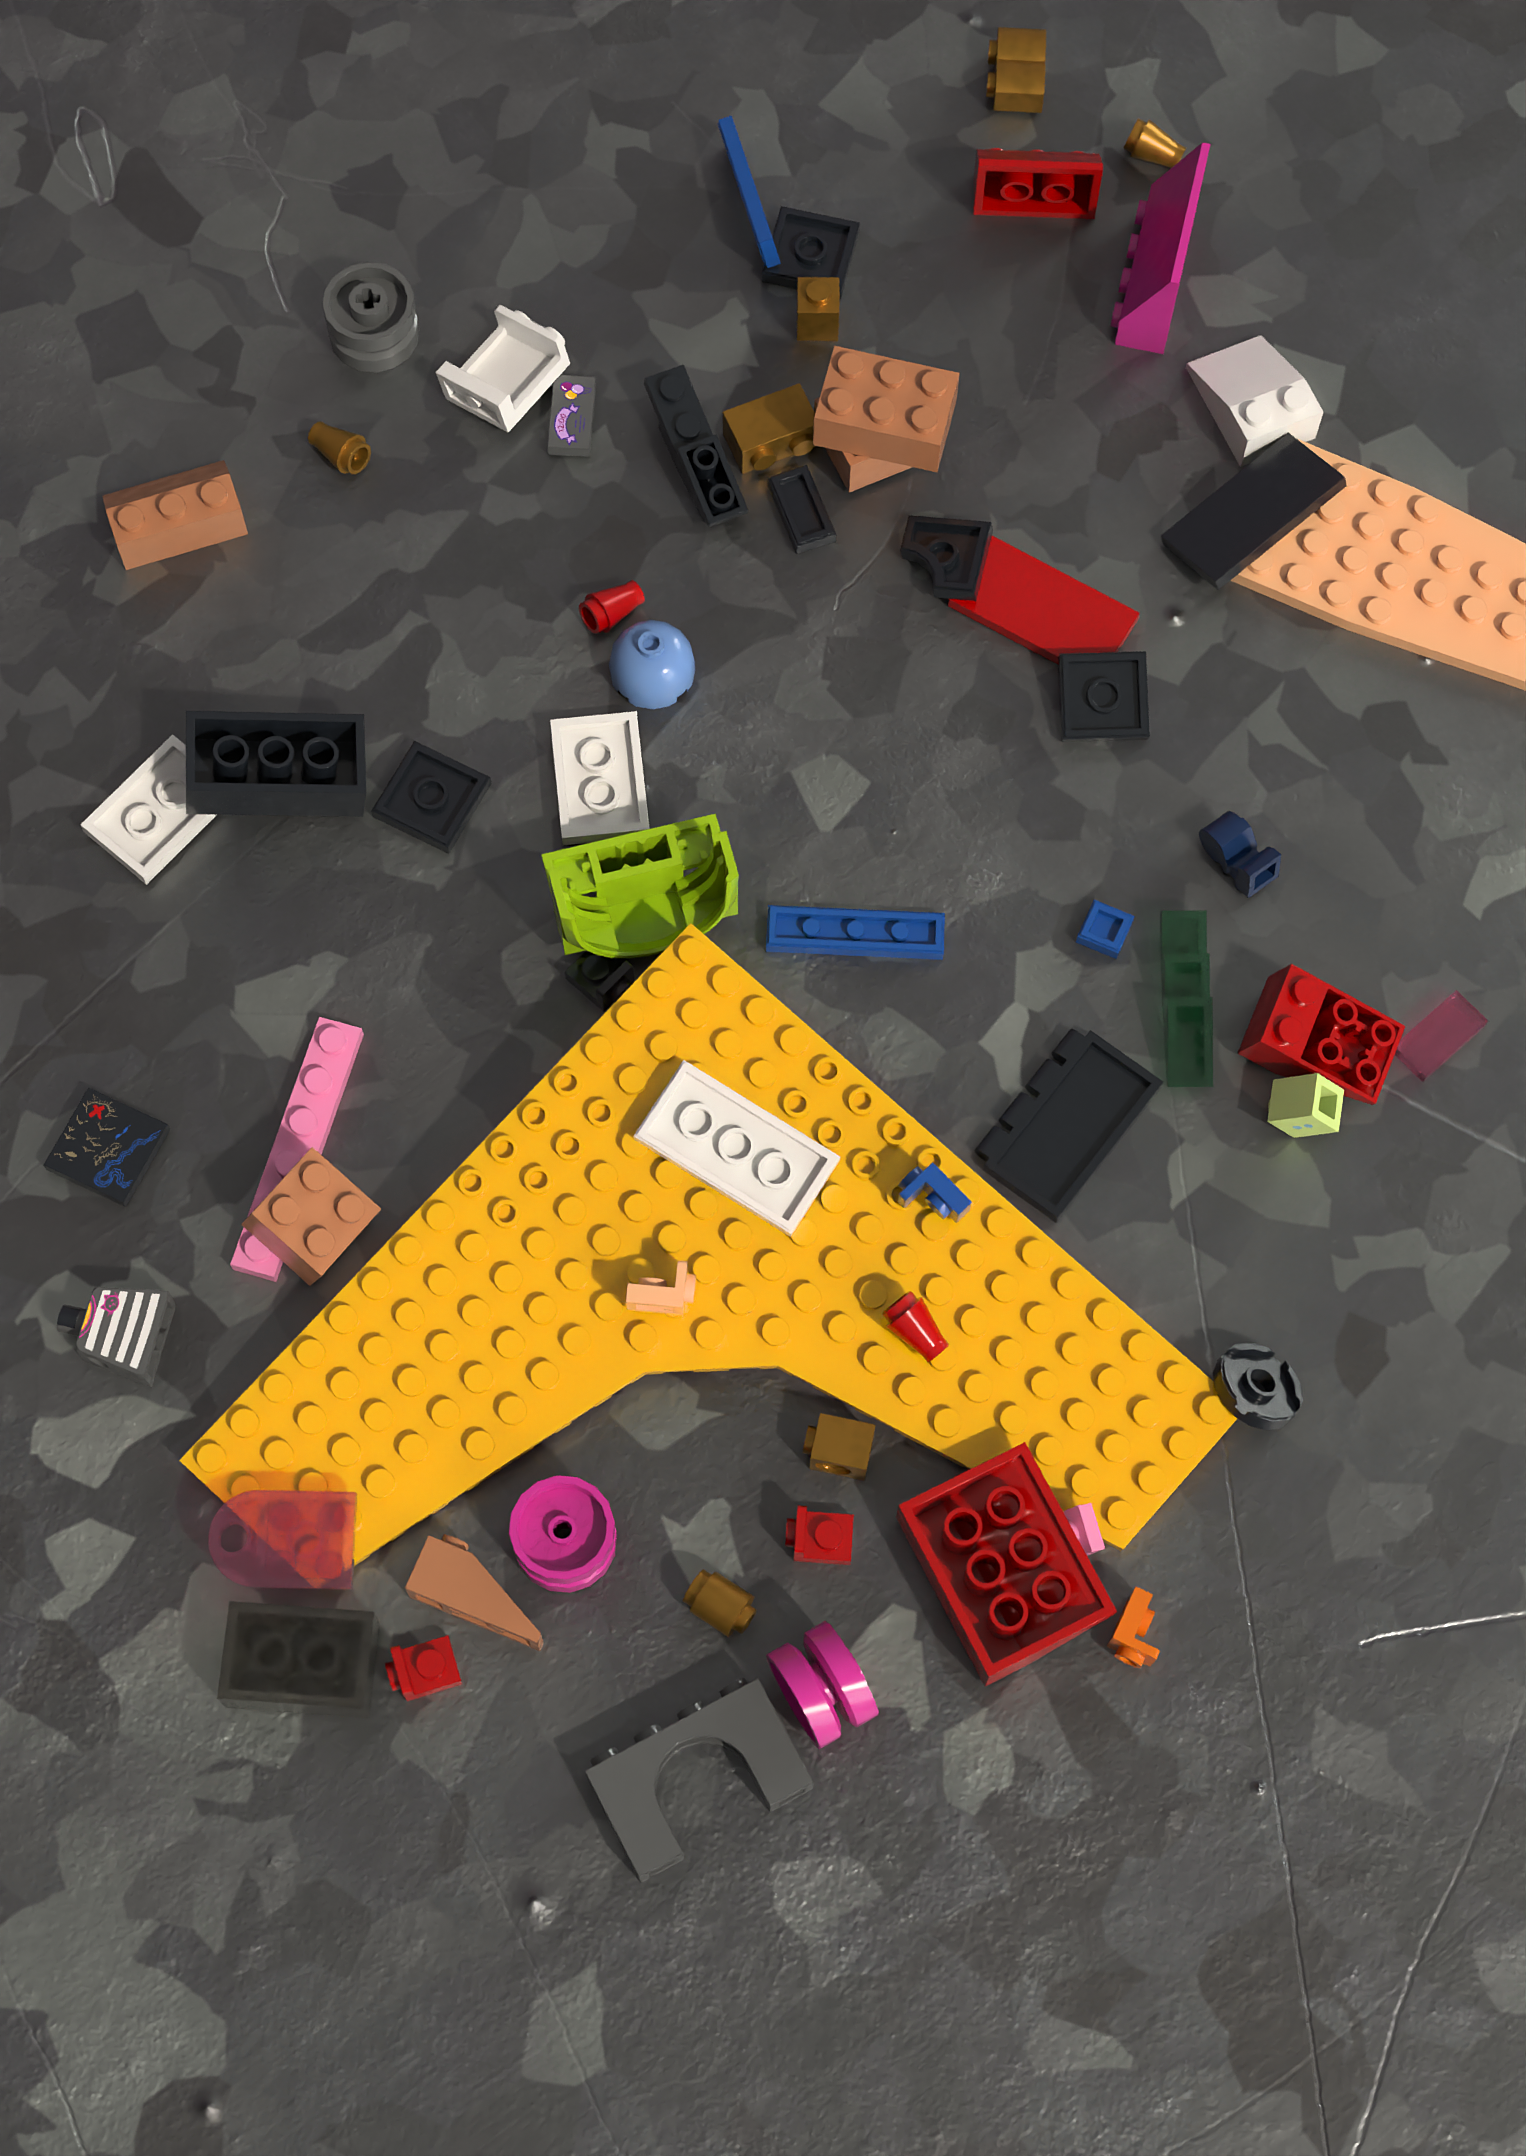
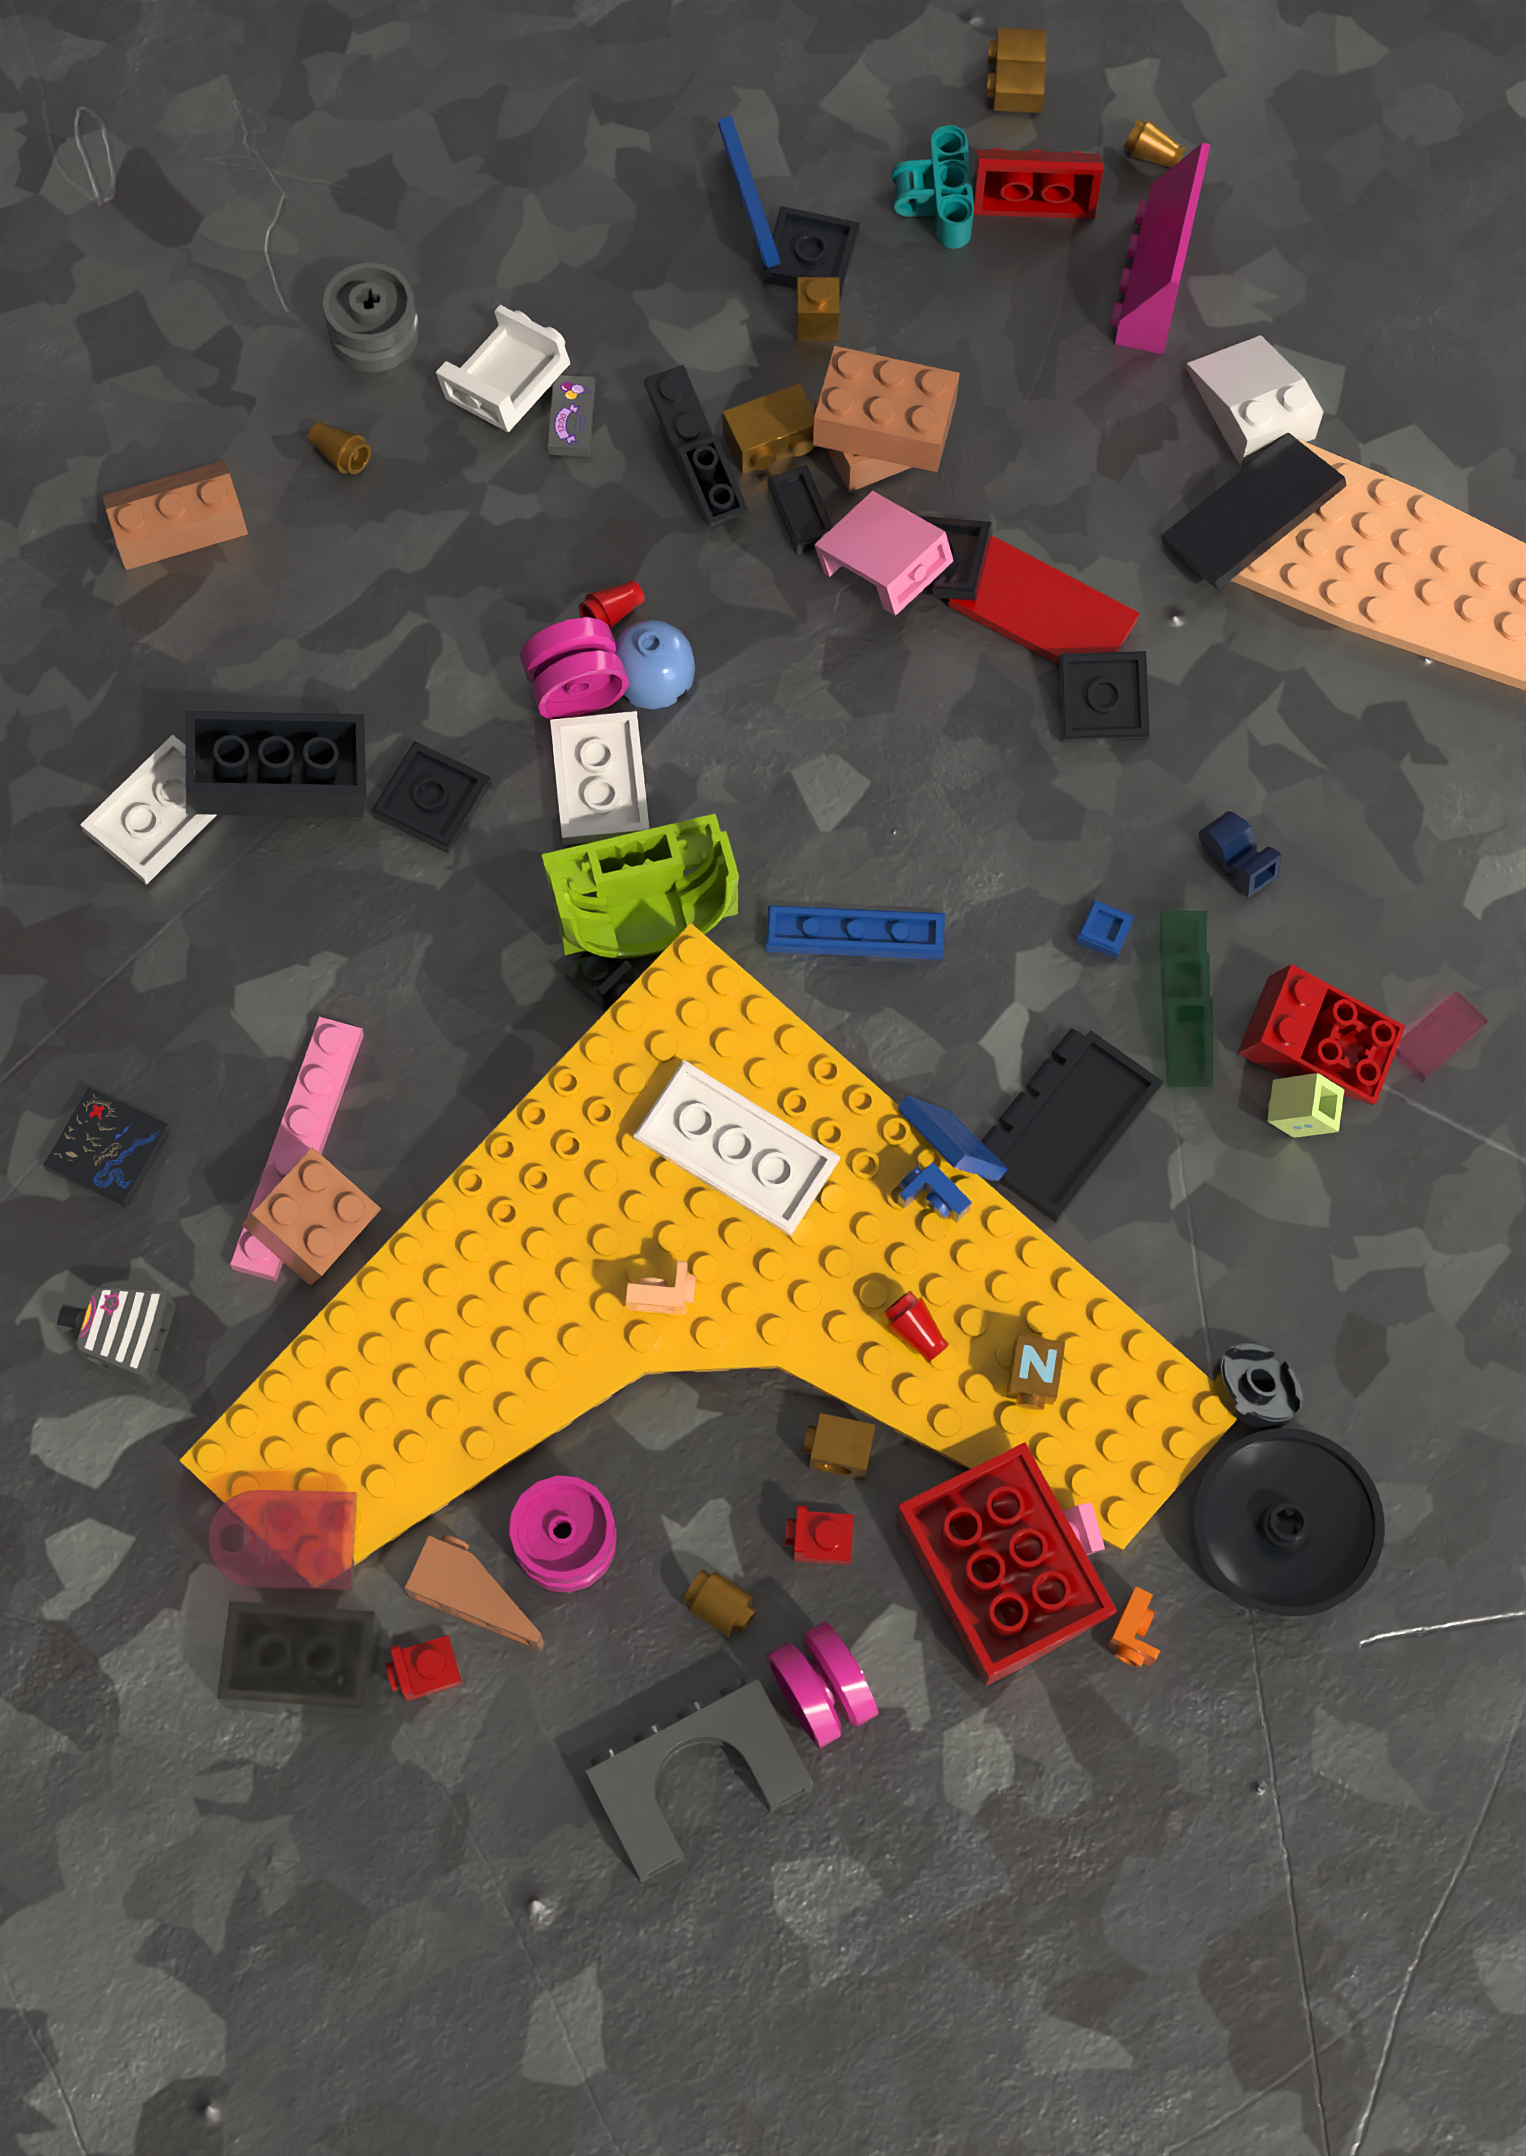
(574, 668): none -> dark pink wheel
(887, 549): none -> bright pink panel
(931, 191): none -> teal piece
(952, 1139): none -> blue tile
(1035, 1371): none -> pearl gold brick
(1288, 1524): none -> black dish

